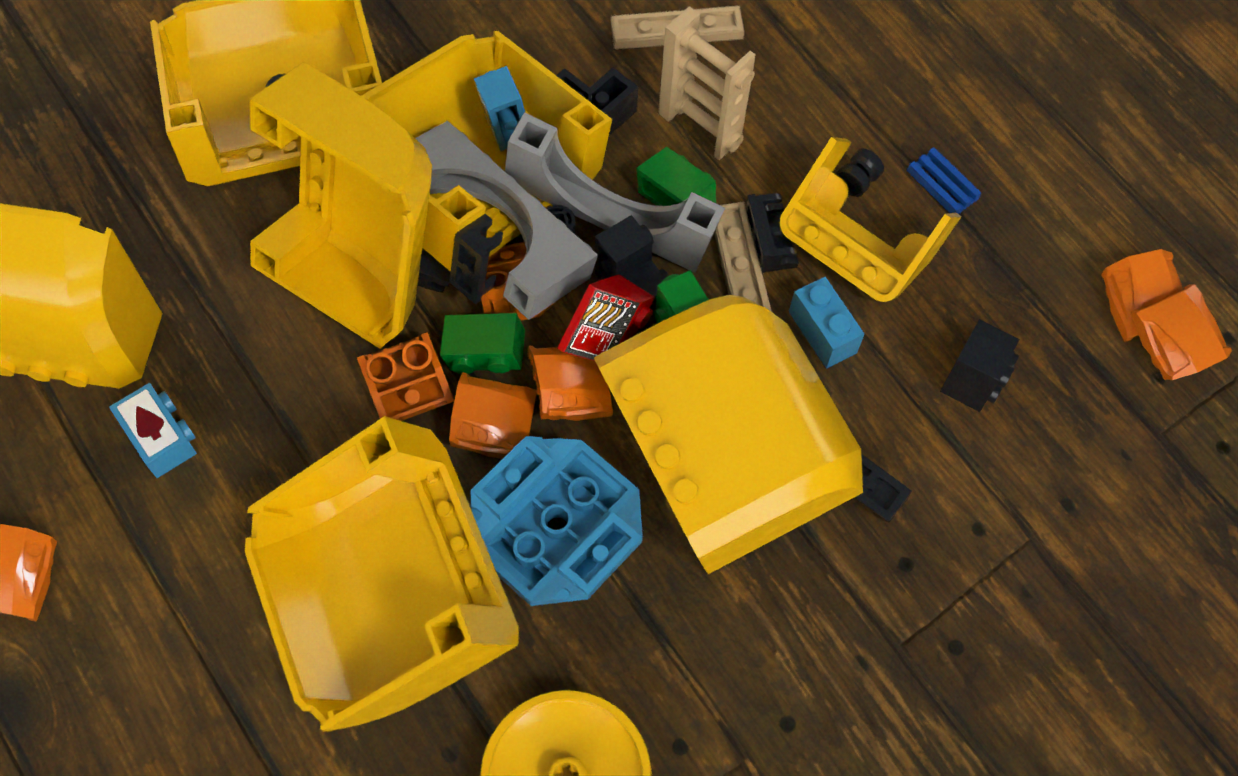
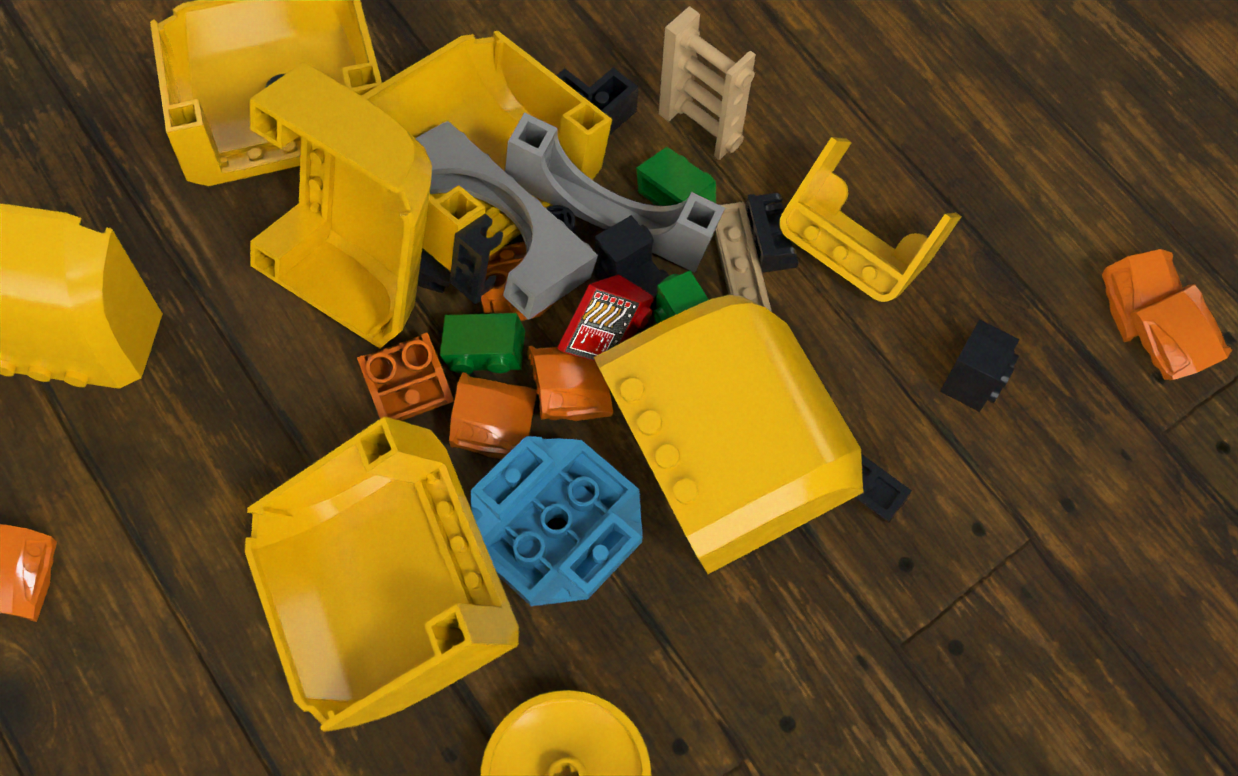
(153, 429): brick -> none
(500, 103): dark azure brick -> none
(649, 28): tan tile -> none
(826, 322): dark azure brick -> none
(863, 169): black wheel -> none
(948, 179): blue tile -> none

